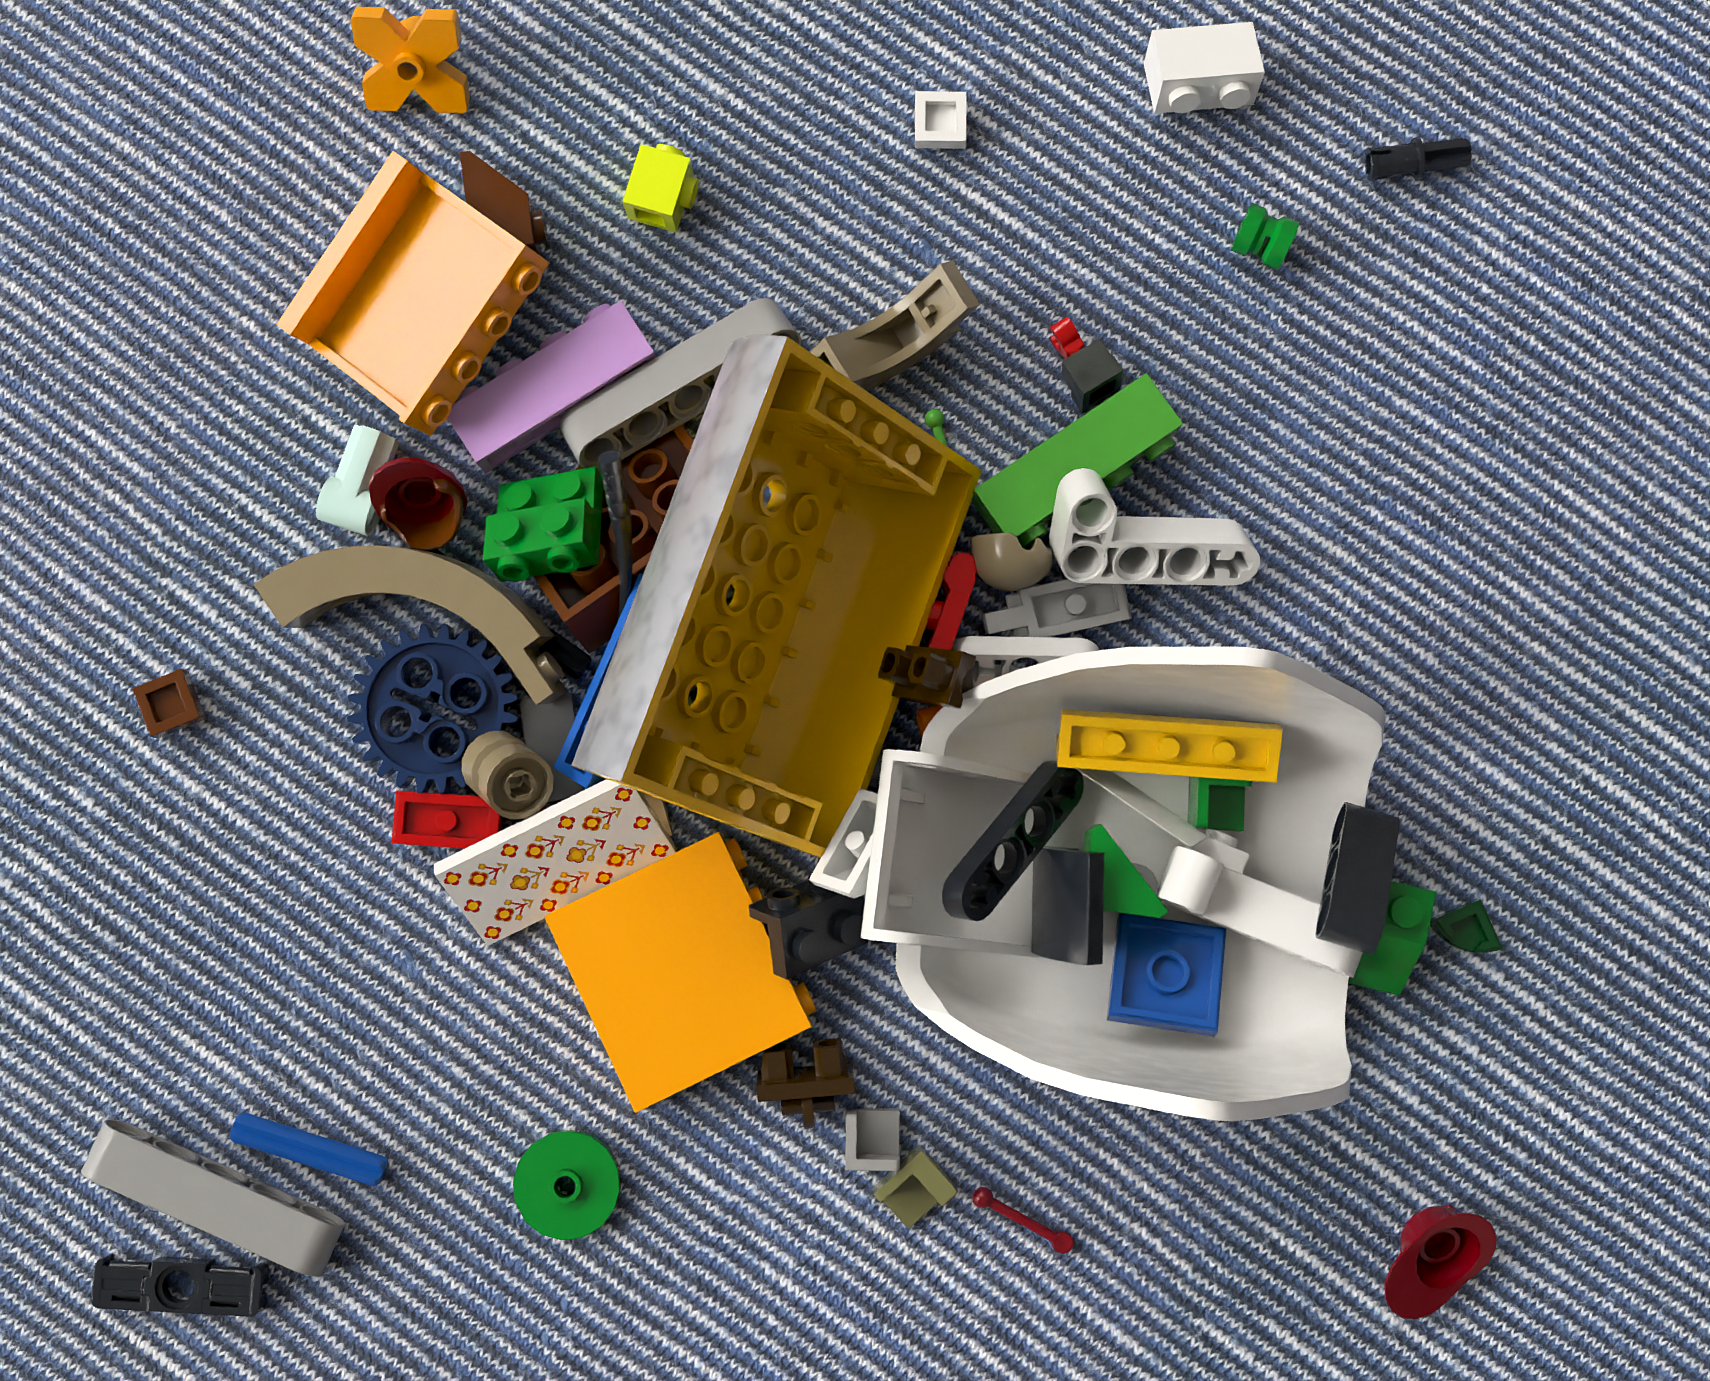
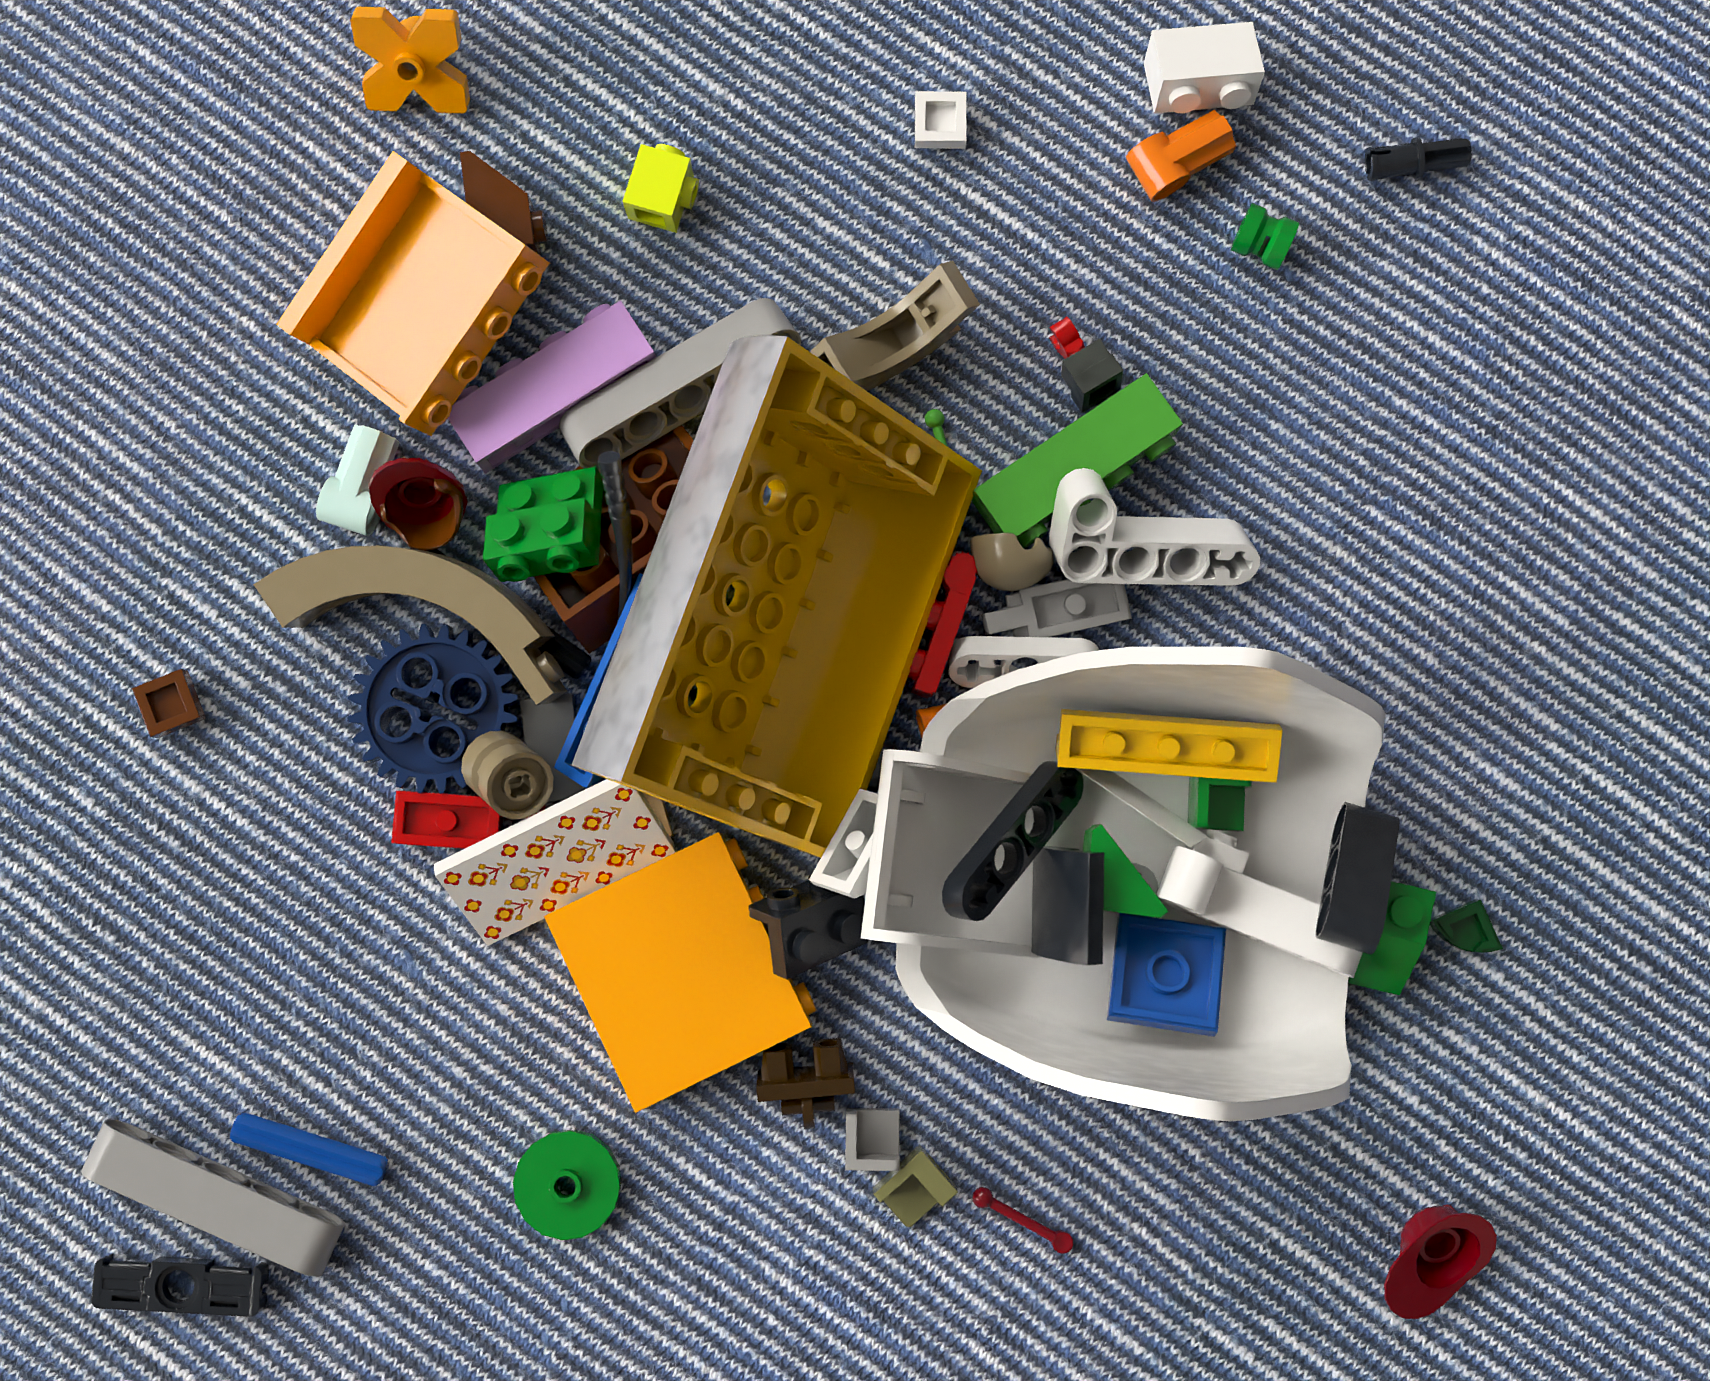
(928, 674): dark brown hips -> none
(1168, 161): none -> orange piece

